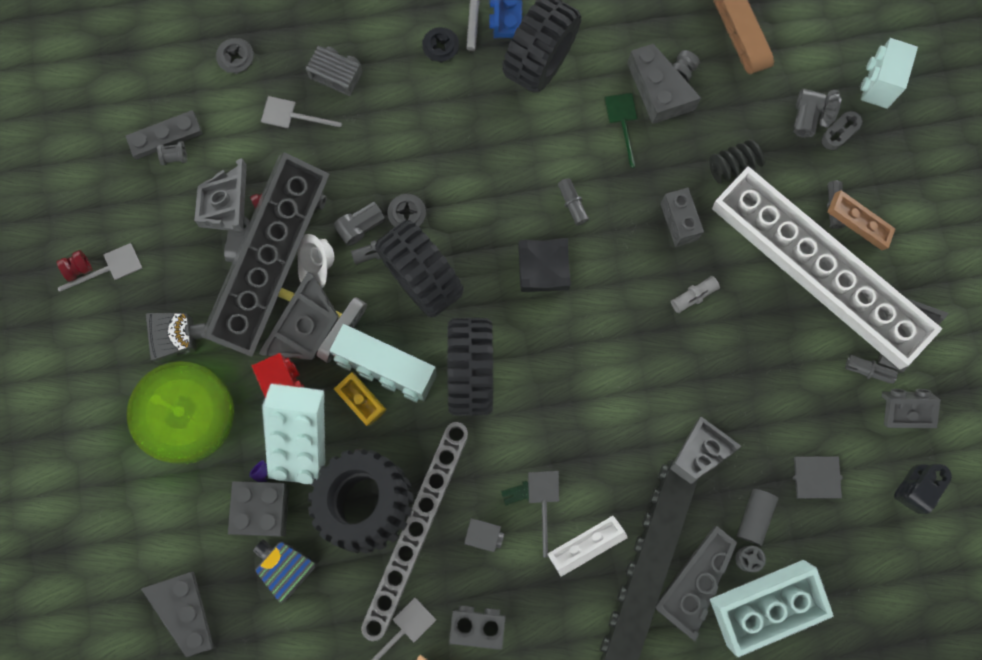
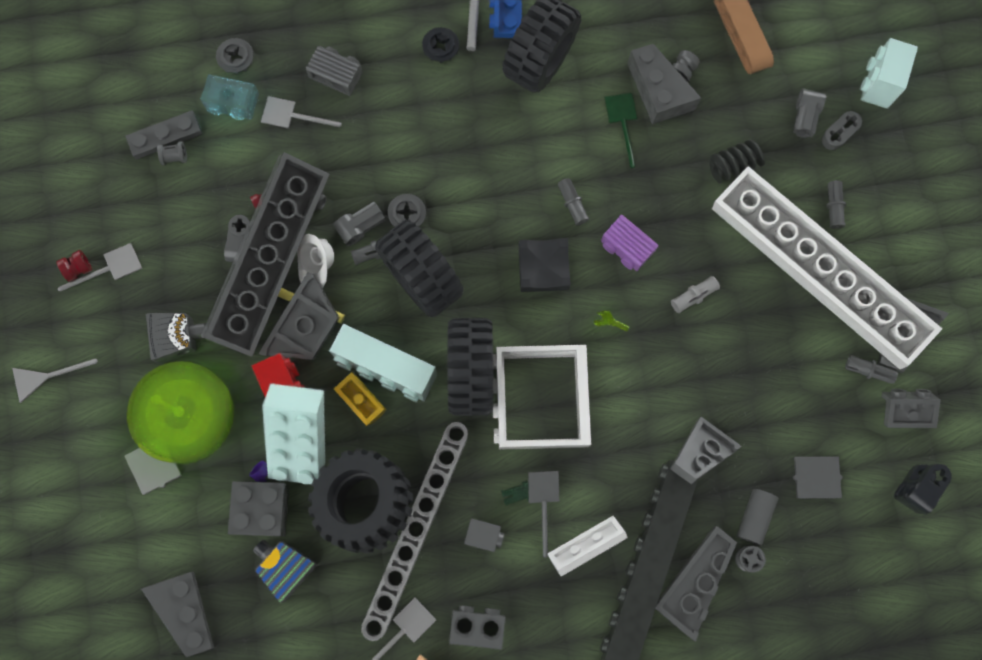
(29, 381): none -> light grey piece
(151, 472): none -> light grey piece
(222, 200): dark grey wing -> none
(229, 97): none -> clear light blue brick
(350, 318): light grey beam -> none
(579, 353): none -> white window
(609, 320): none -> clear neon green hand
(628, 243): none -> medium lavender brick
(681, 217): dark grey brick -> none
(771, 607): light aqua brick -> none
(830, 108): dark grey gear -> none
(861, 220): medium nougat plate -> none

